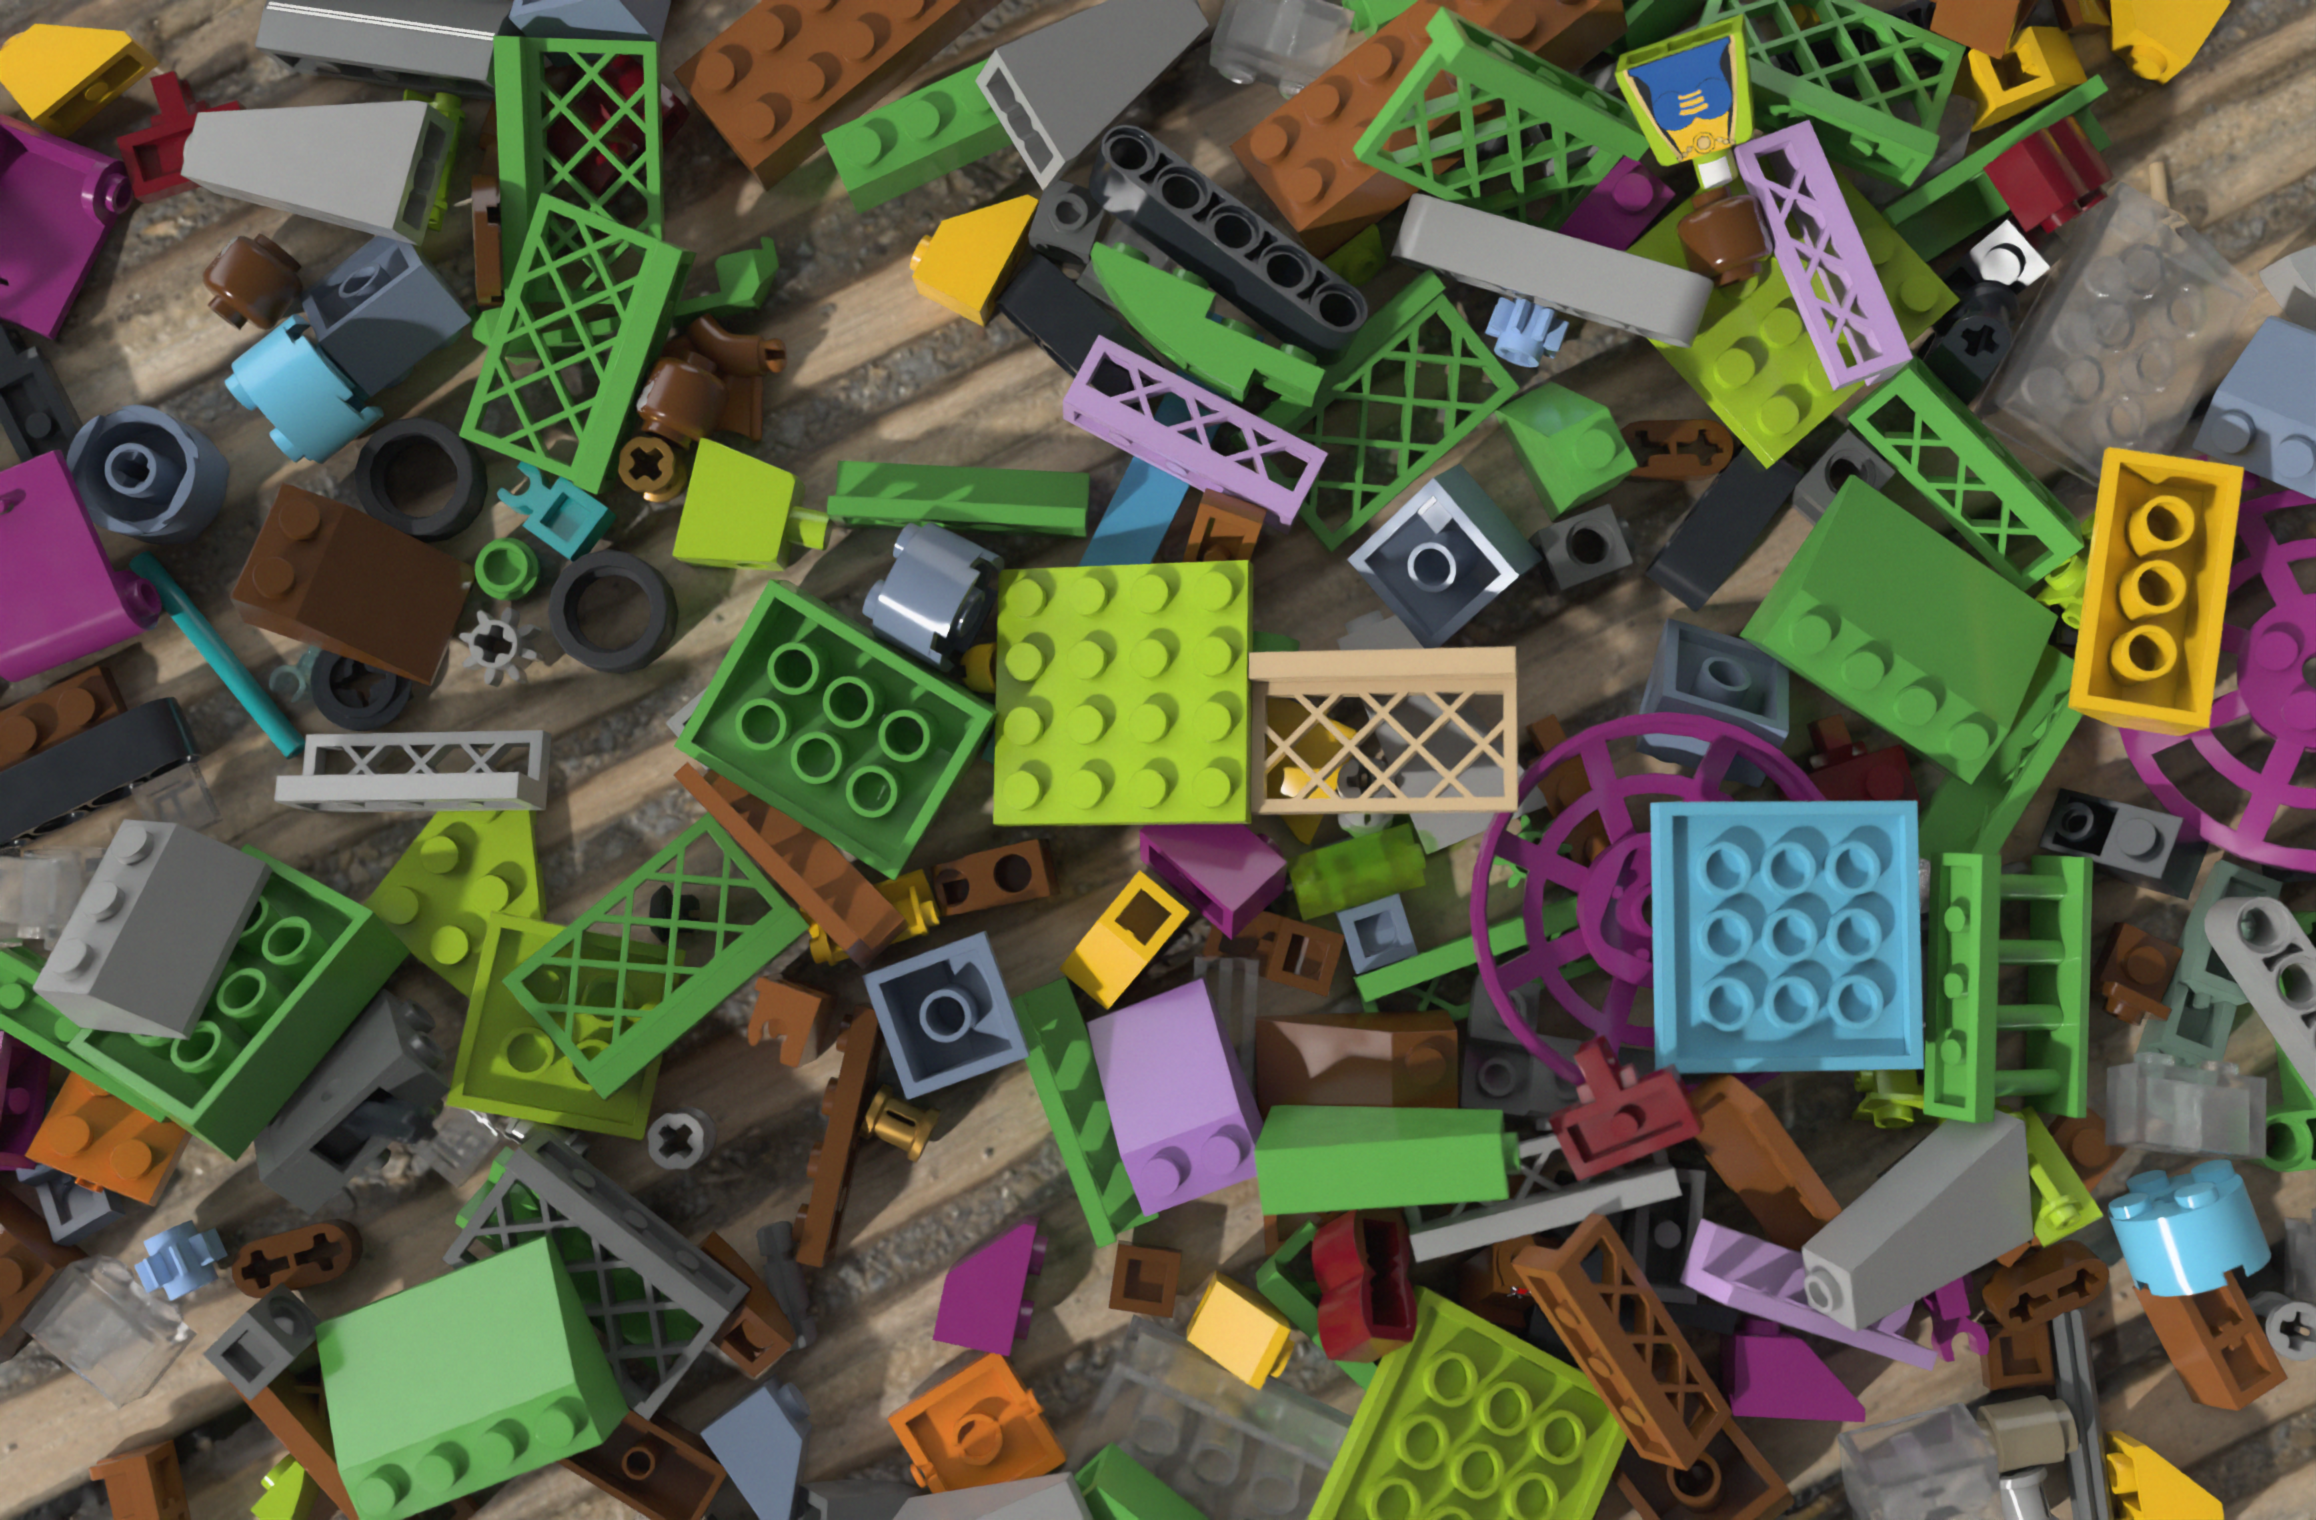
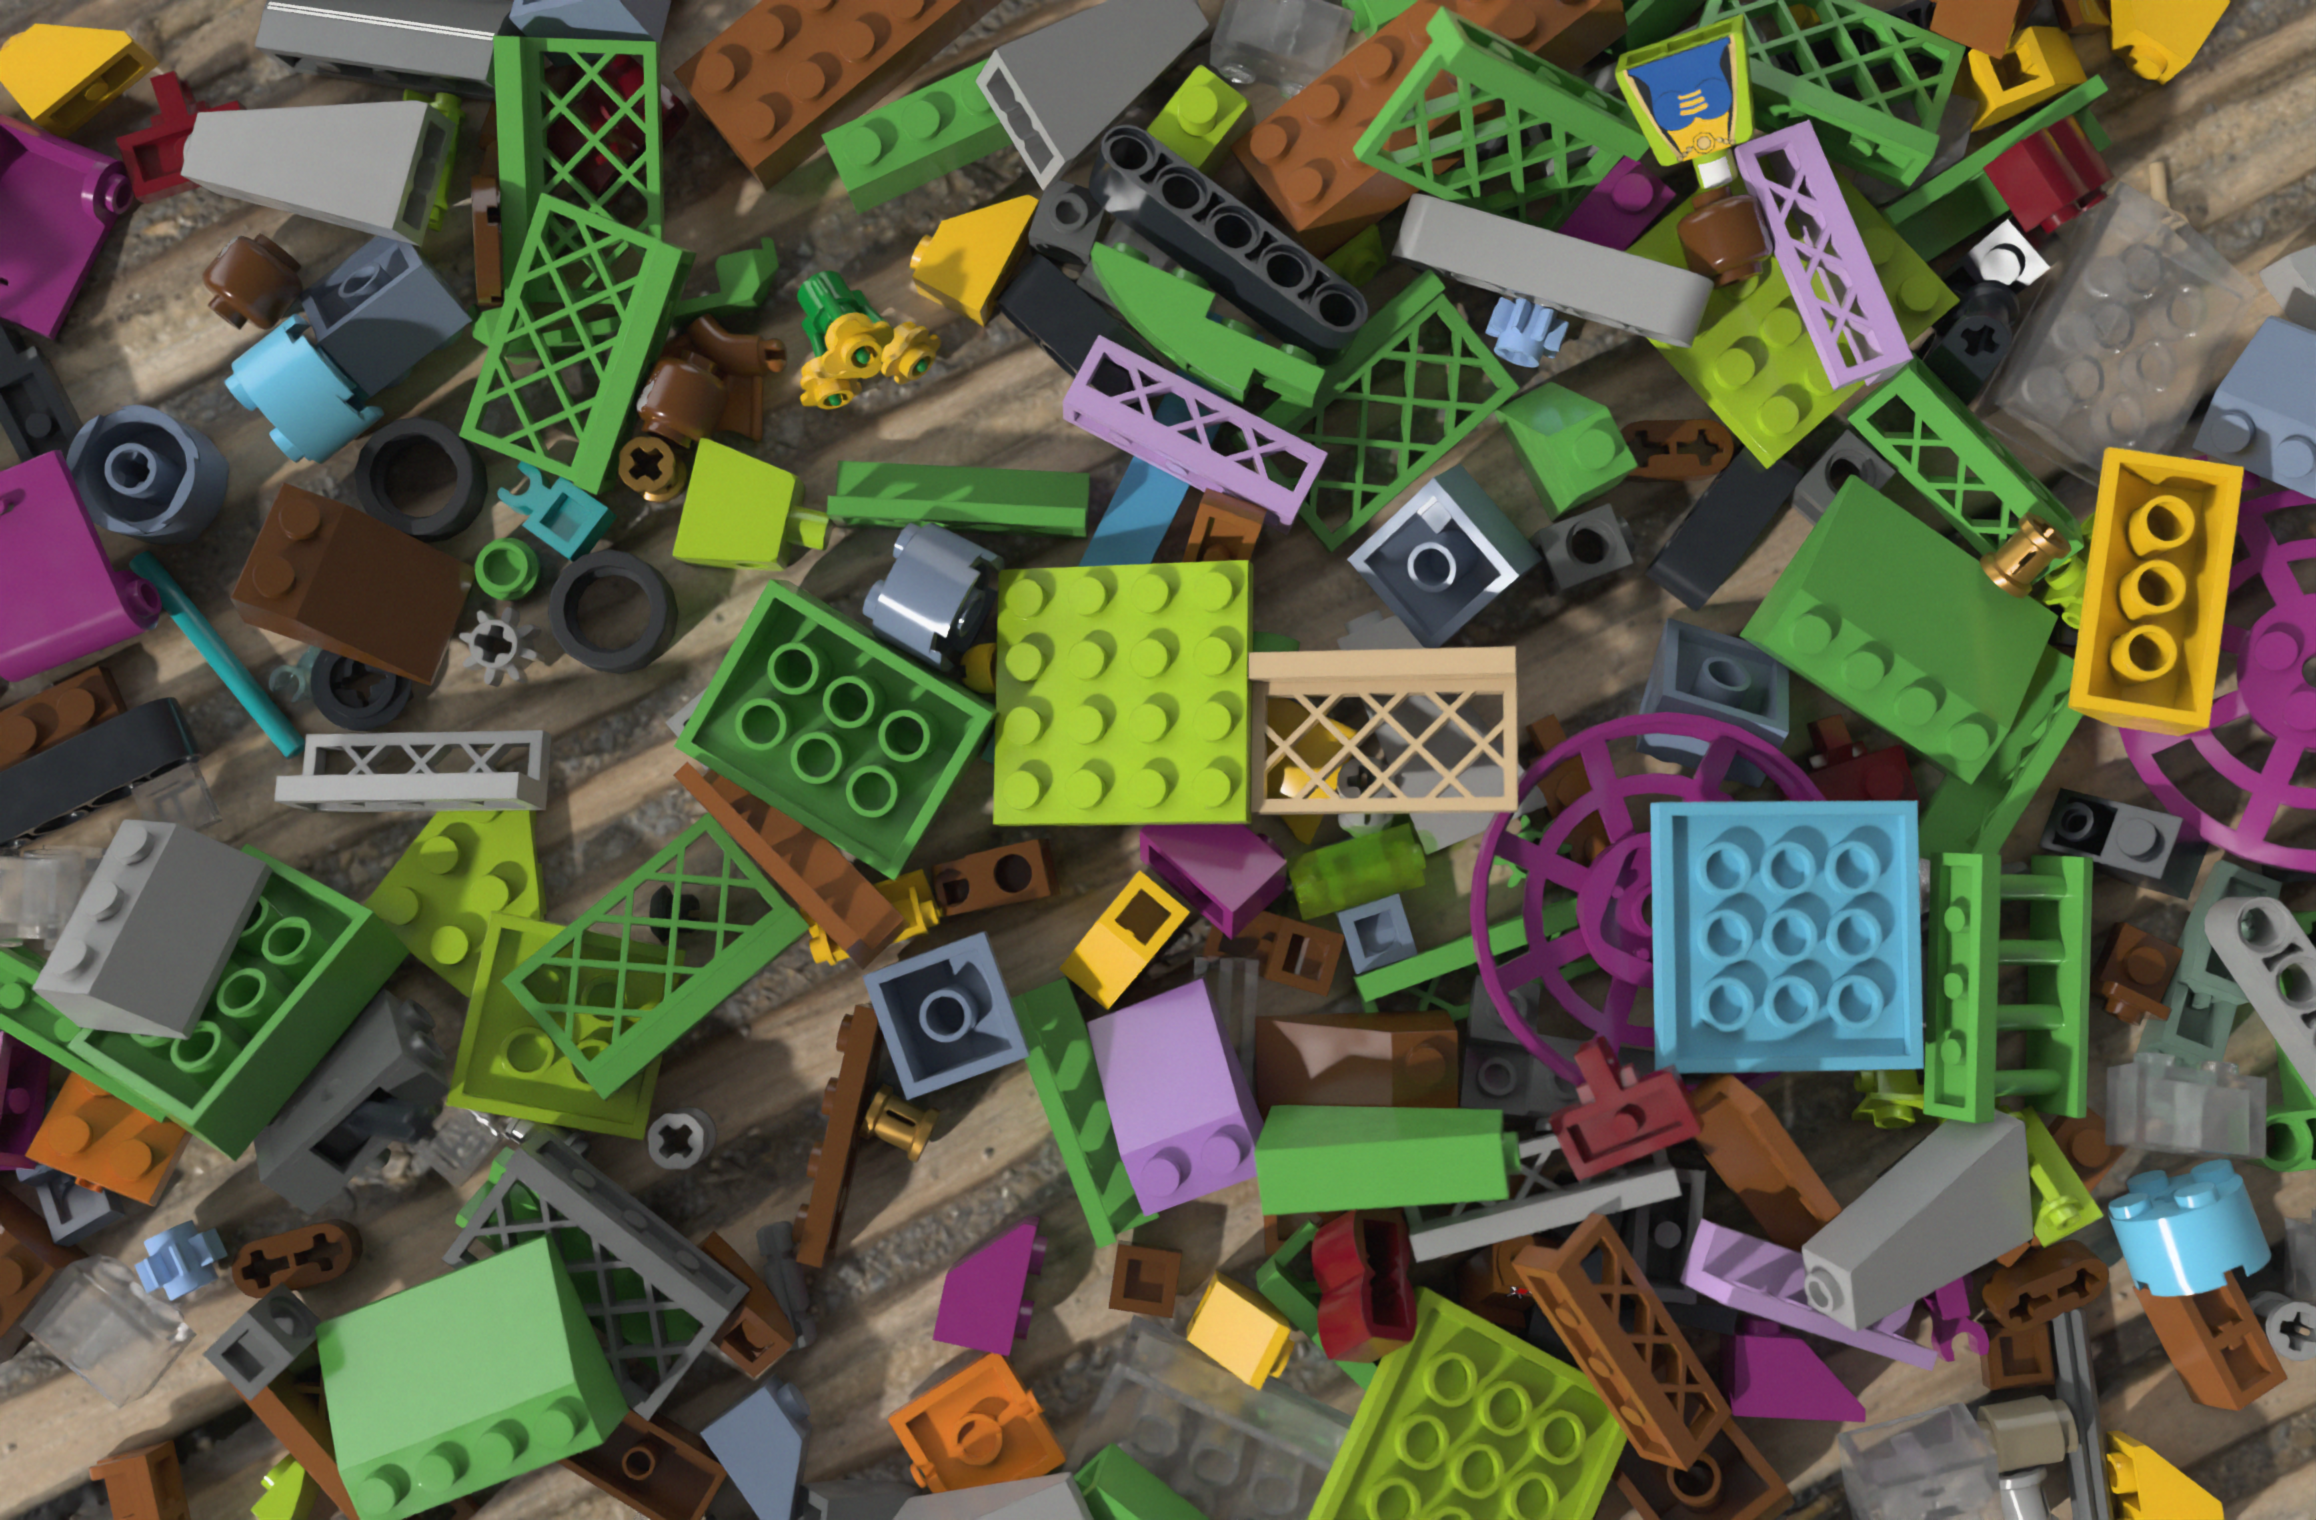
(792, 1010): dark orange hinge -> none
(855, 343): none -> yellow plant
(1203, 121): none -> lime torso
(2025, 555): none -> pearl gold bush

